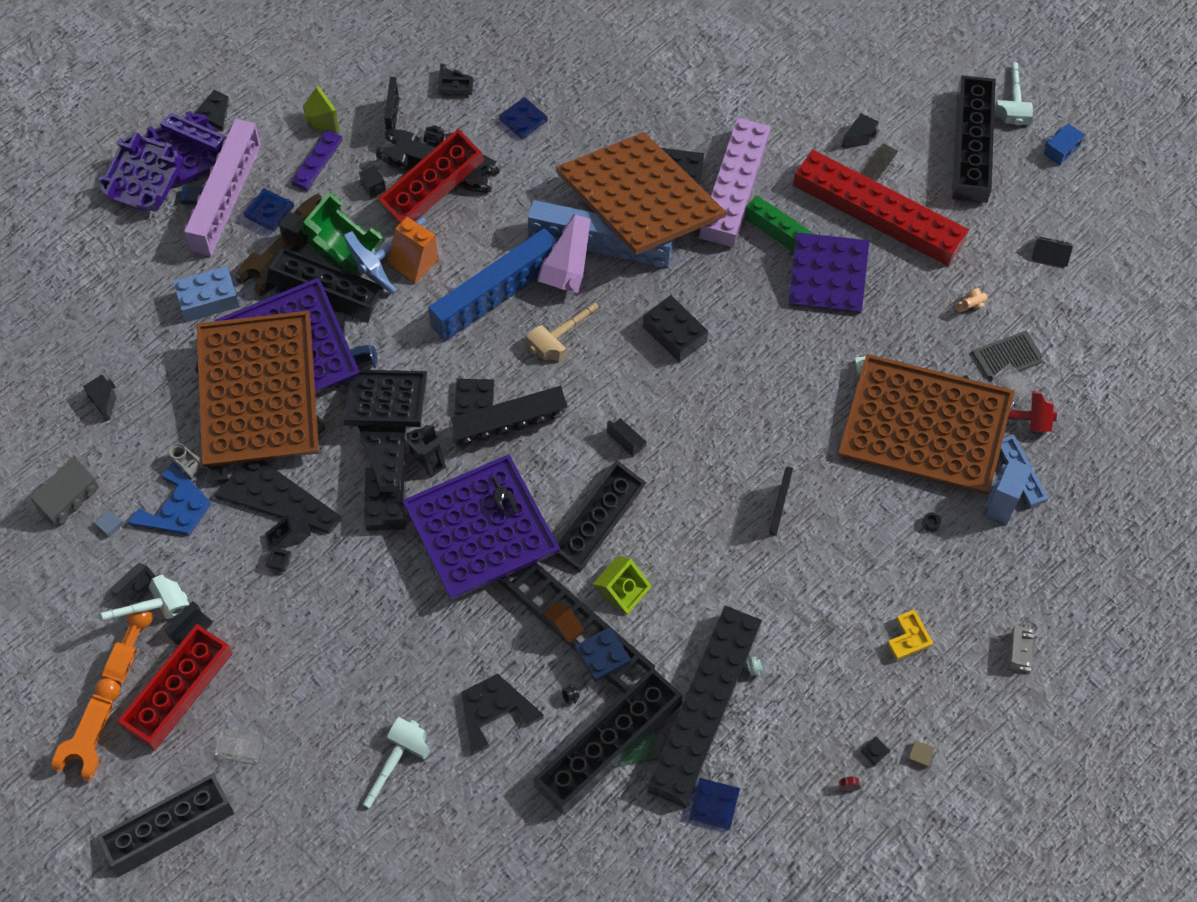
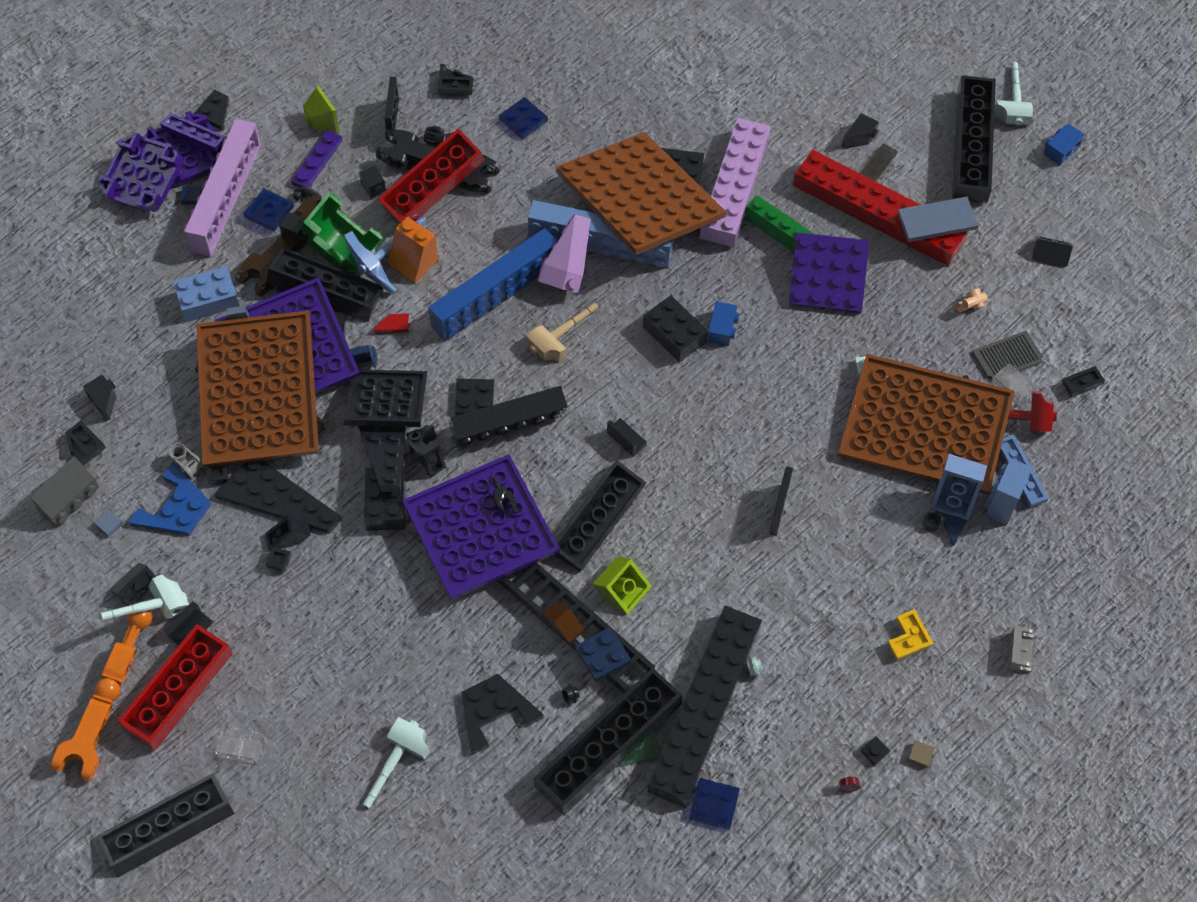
(83, 443): none -> black wing
(237, 312): none -> sand blue tile
(303, 192): none -> black arm
(393, 324): none -> red tile
(722, 323): none -> blue brick
(937, 219): none -> sand blue tile
(954, 526): none -> dark blue tile
(958, 487): none -> medium blue brick
(1083, 381): none -> black plate

